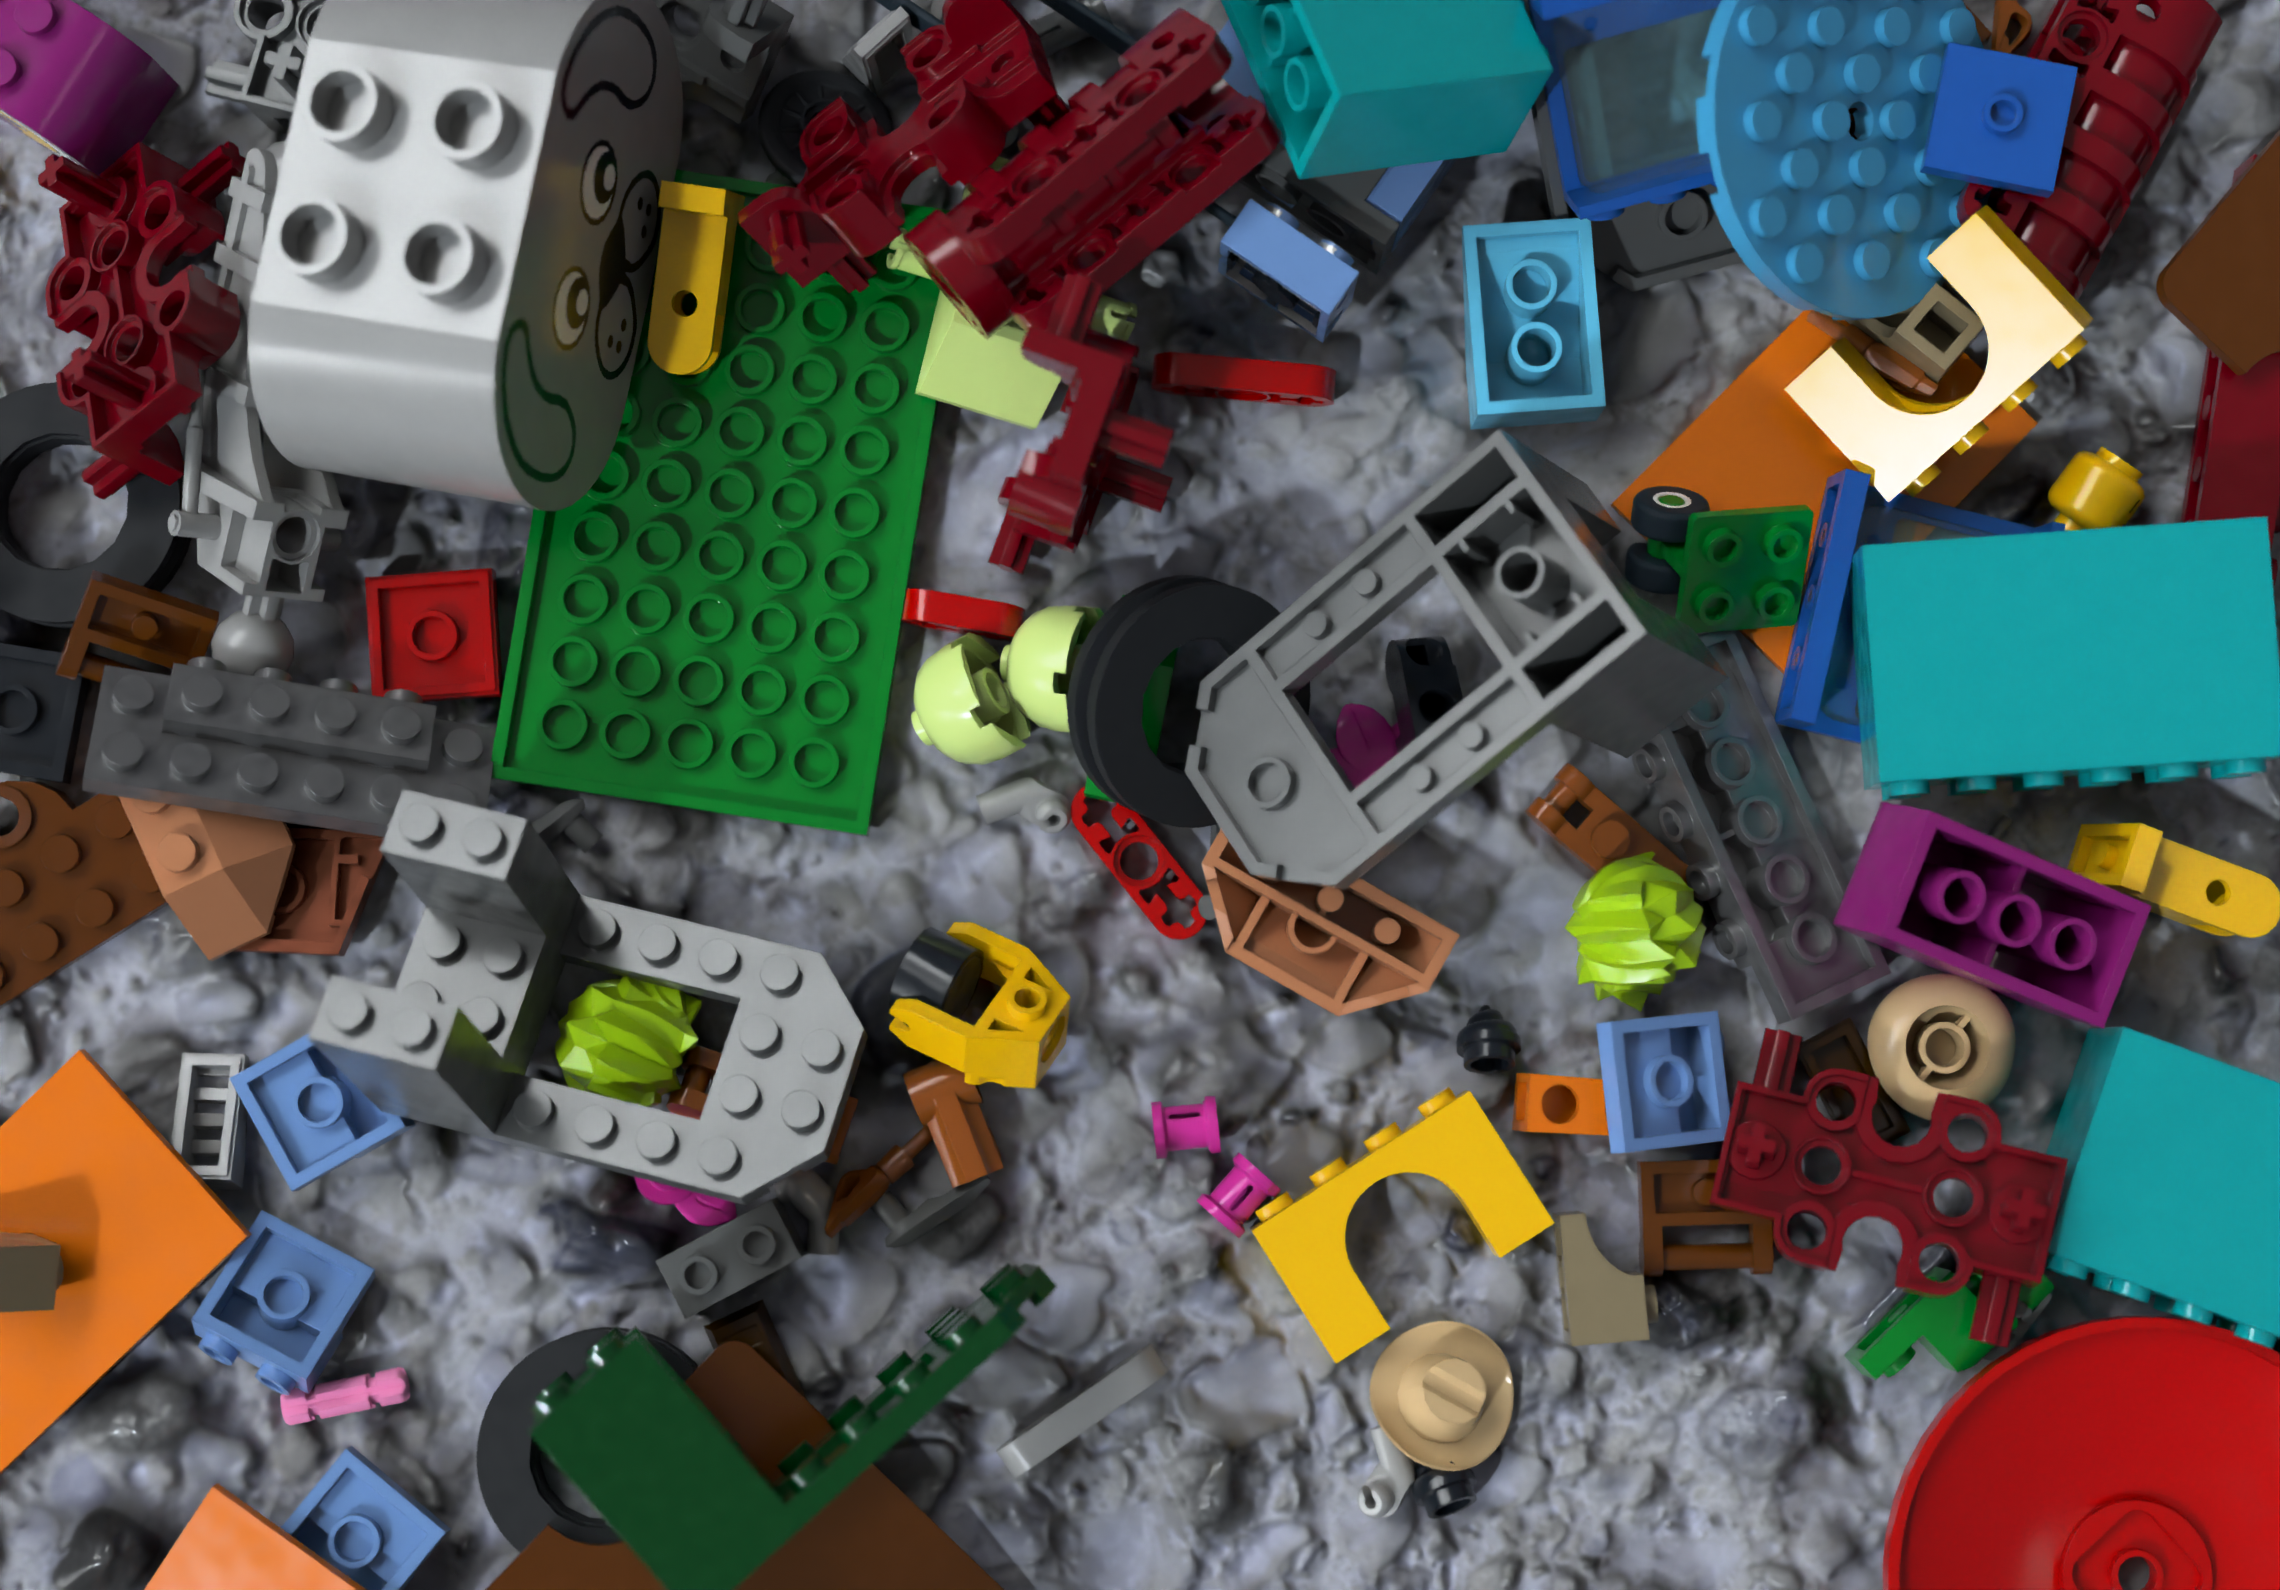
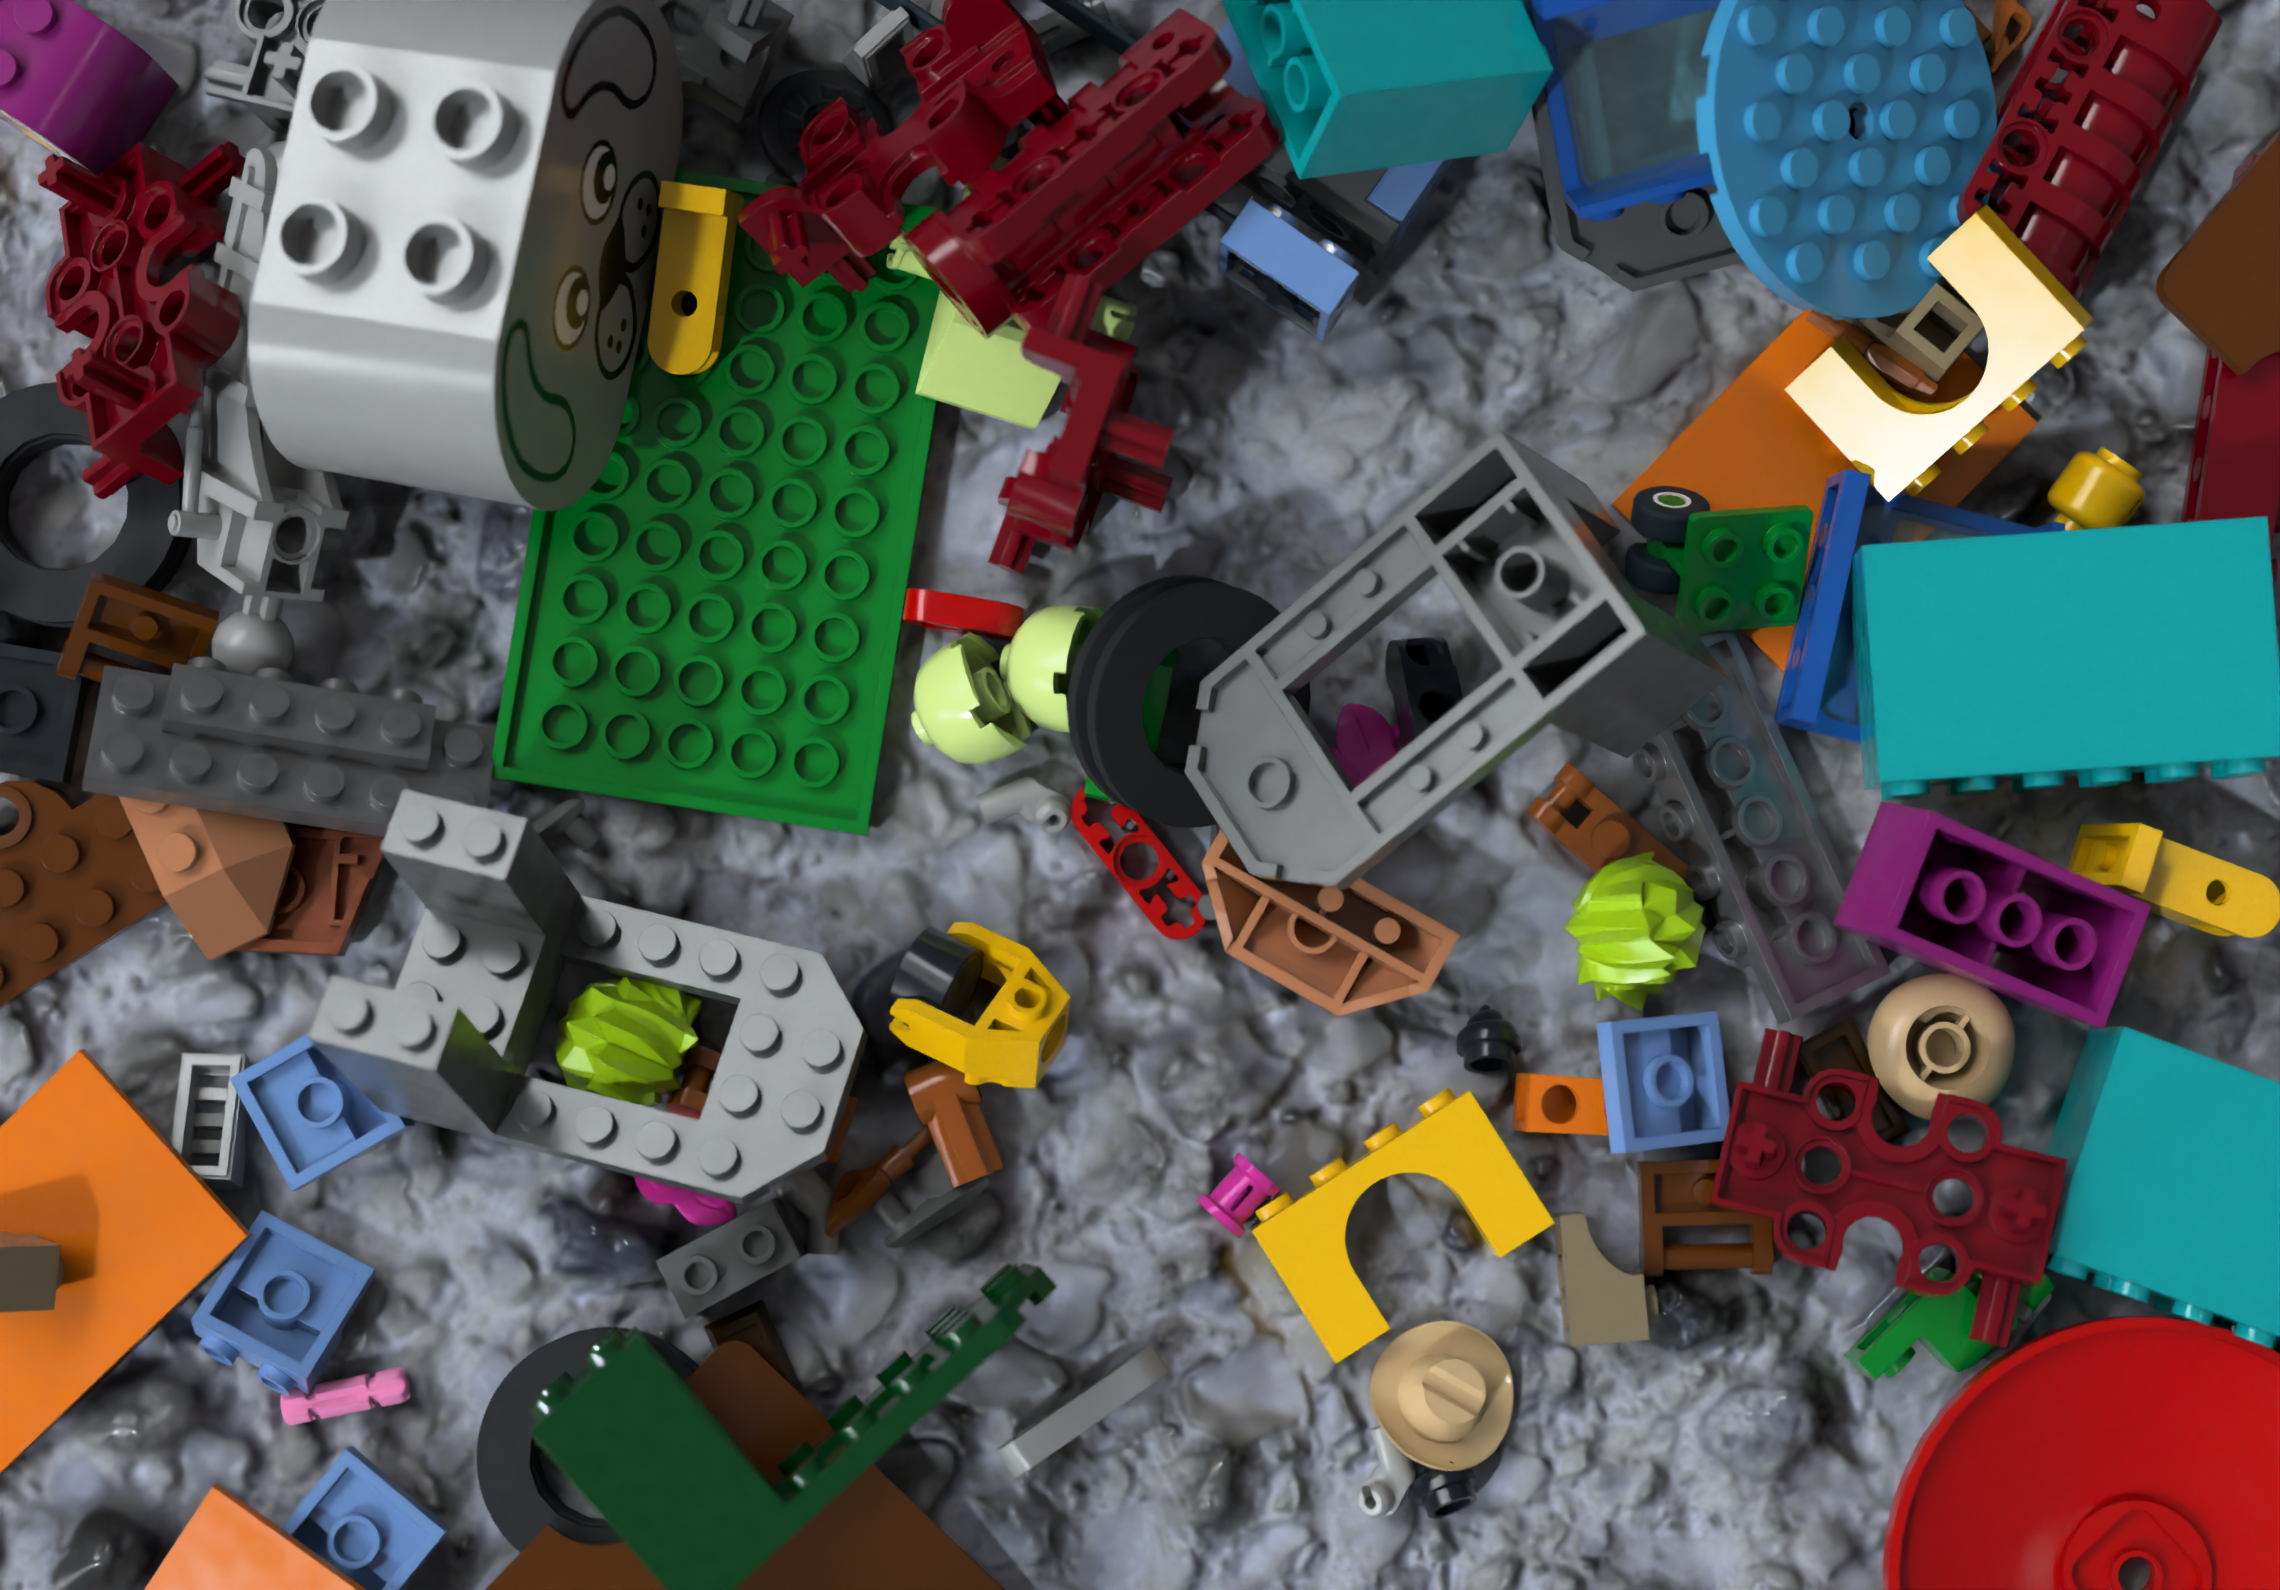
(435, 634): red plate -> none
(1186, 1127): dark pink bush -> none
(1243, 379): red beam -> none
(1531, 324): medium azure slope -> none
(1999, 119): blue plate -> none

